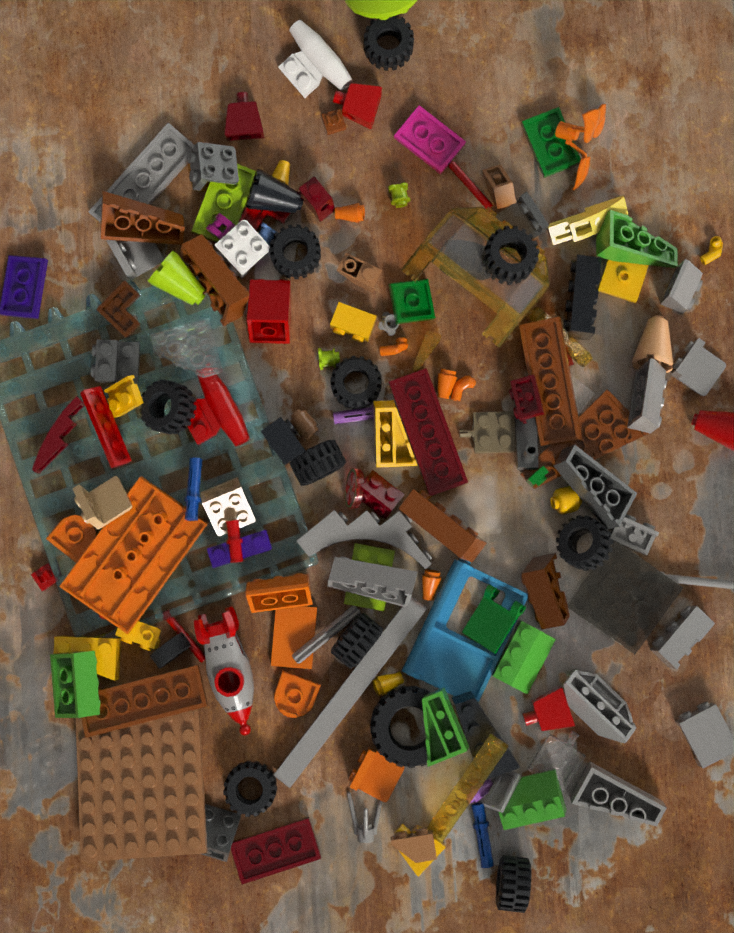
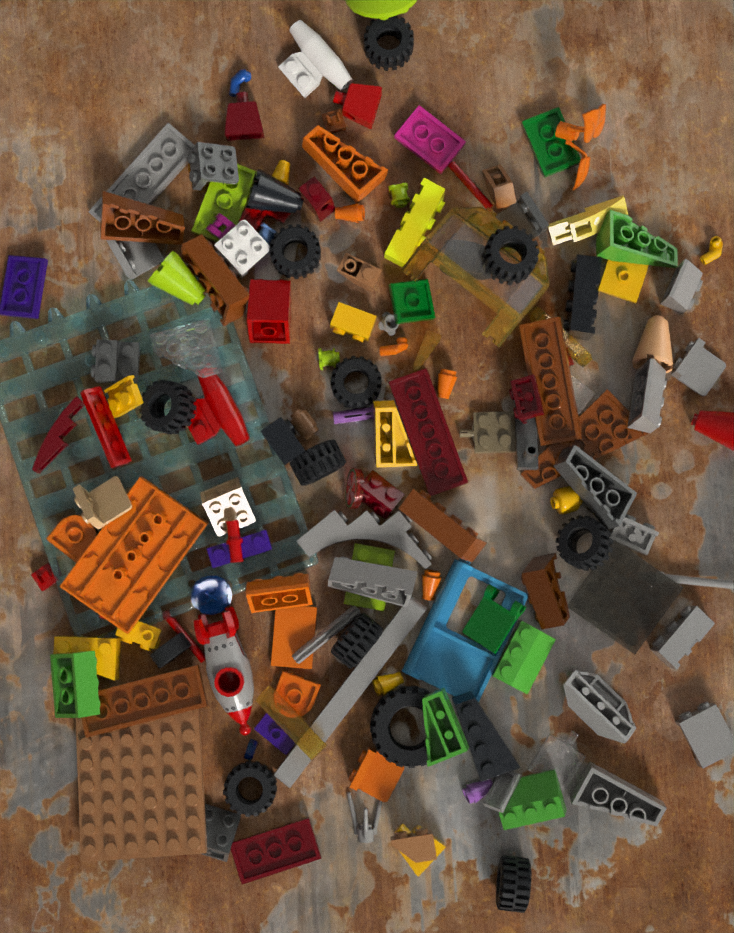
(115, 309): reddish brown plate -> none
(193, 490): blue pin -> none
(210, 588): none -> blue tile
(237, 79): none -> blue arm
(251, 748): none -> clear blue tile
(274, 734): none -> dark purple plate
(291, 722): none -> clear yellow tile
(346, 166): none -> orange wedge
(416, 222): none -> neon yellow wedge
(460, 385): orange arm -> none
(467, 787): clear yellow plate -> none
(481, 826): blue pin -> none
(538, 477): green plate -> none
(550, 711): red torso -> none

